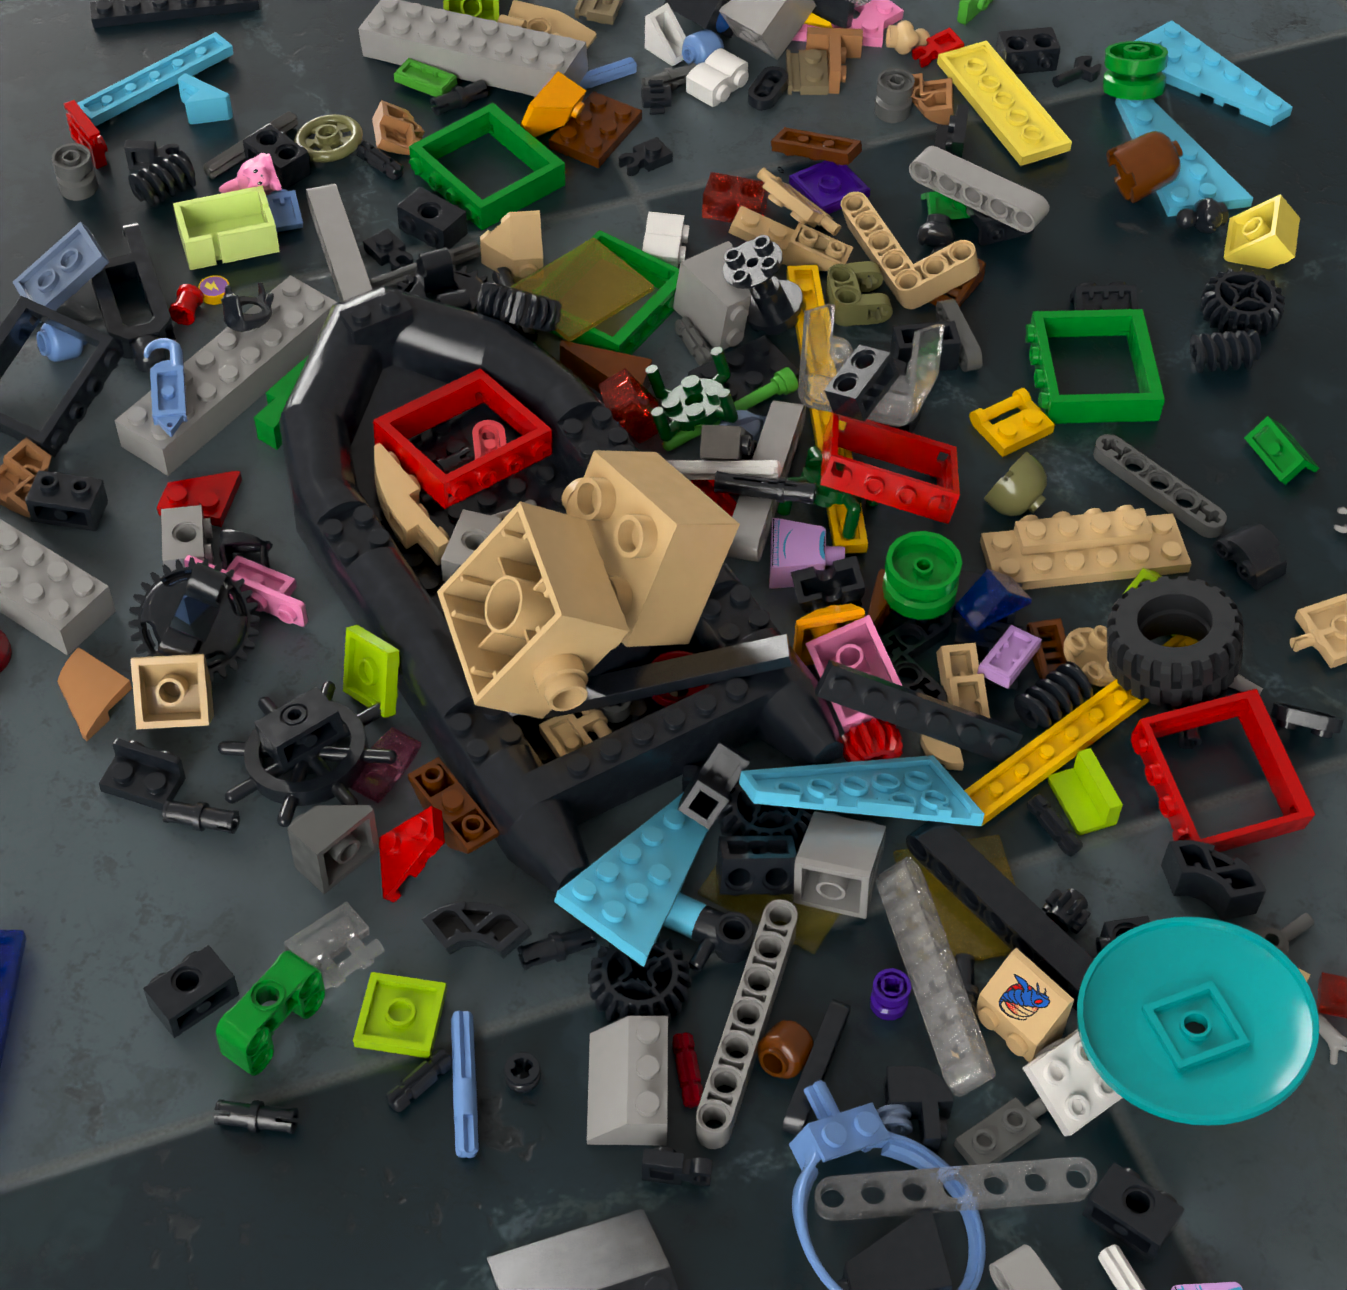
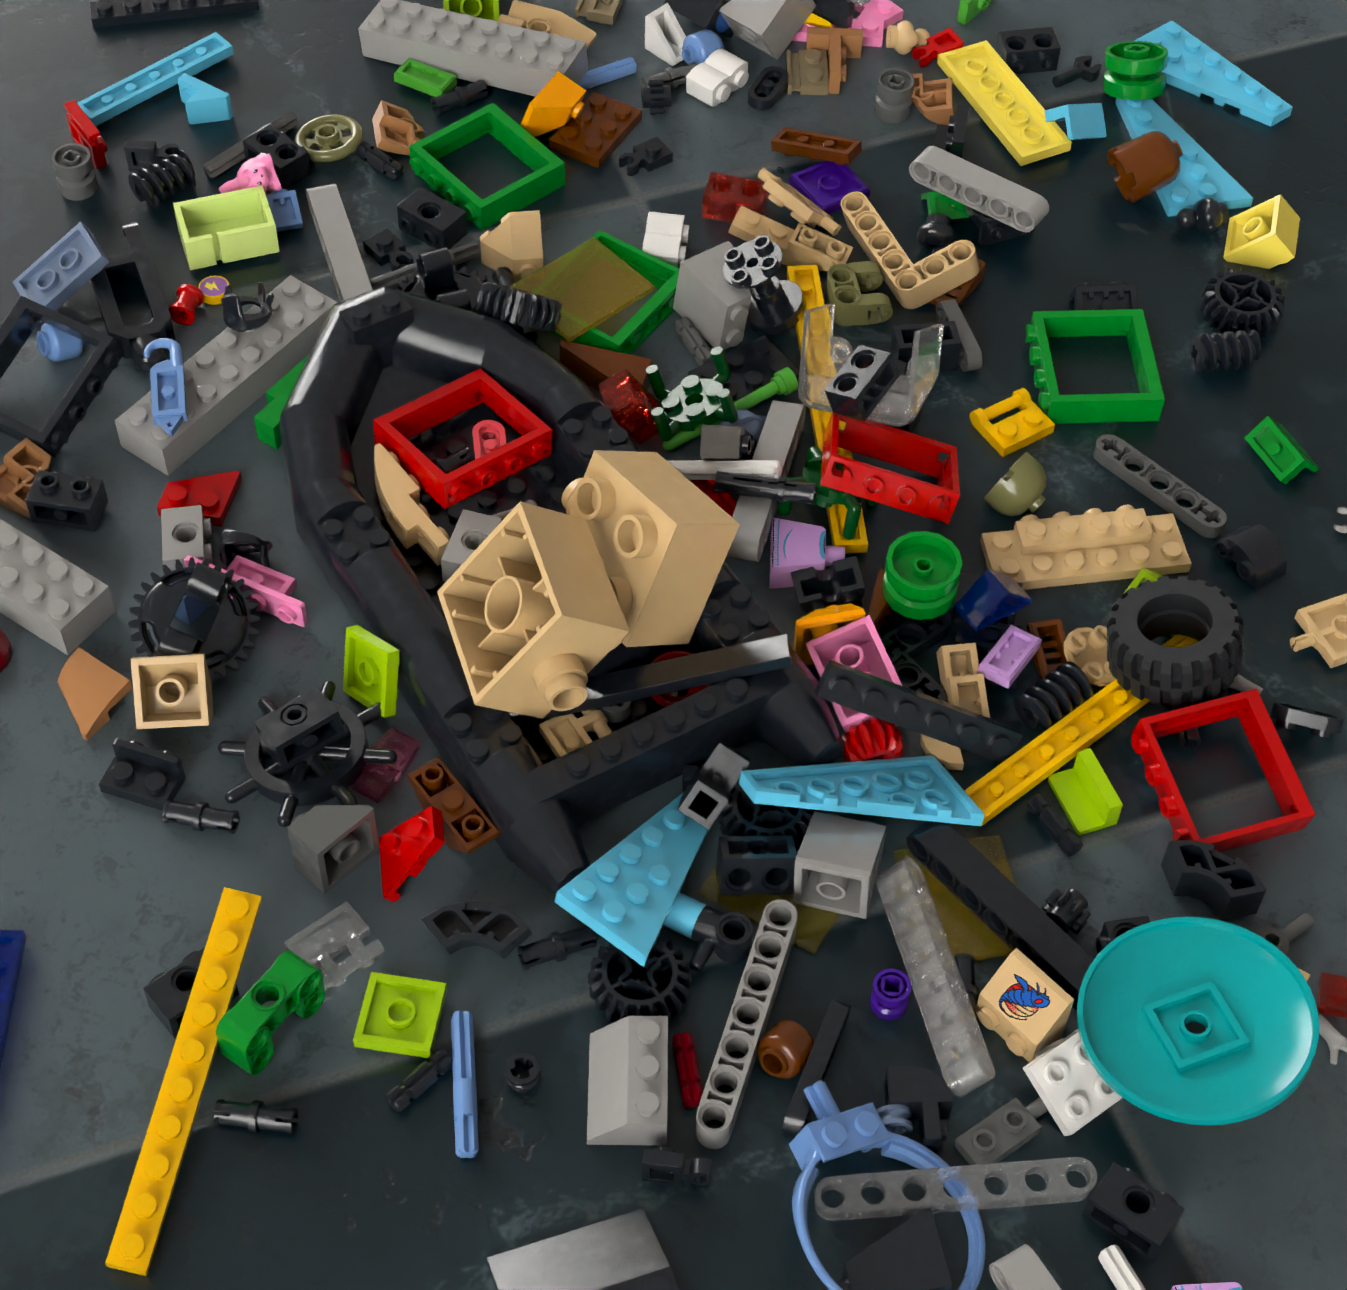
(183, 1084): none -> yellow plate
(1081, 120): none -> medium azure panel

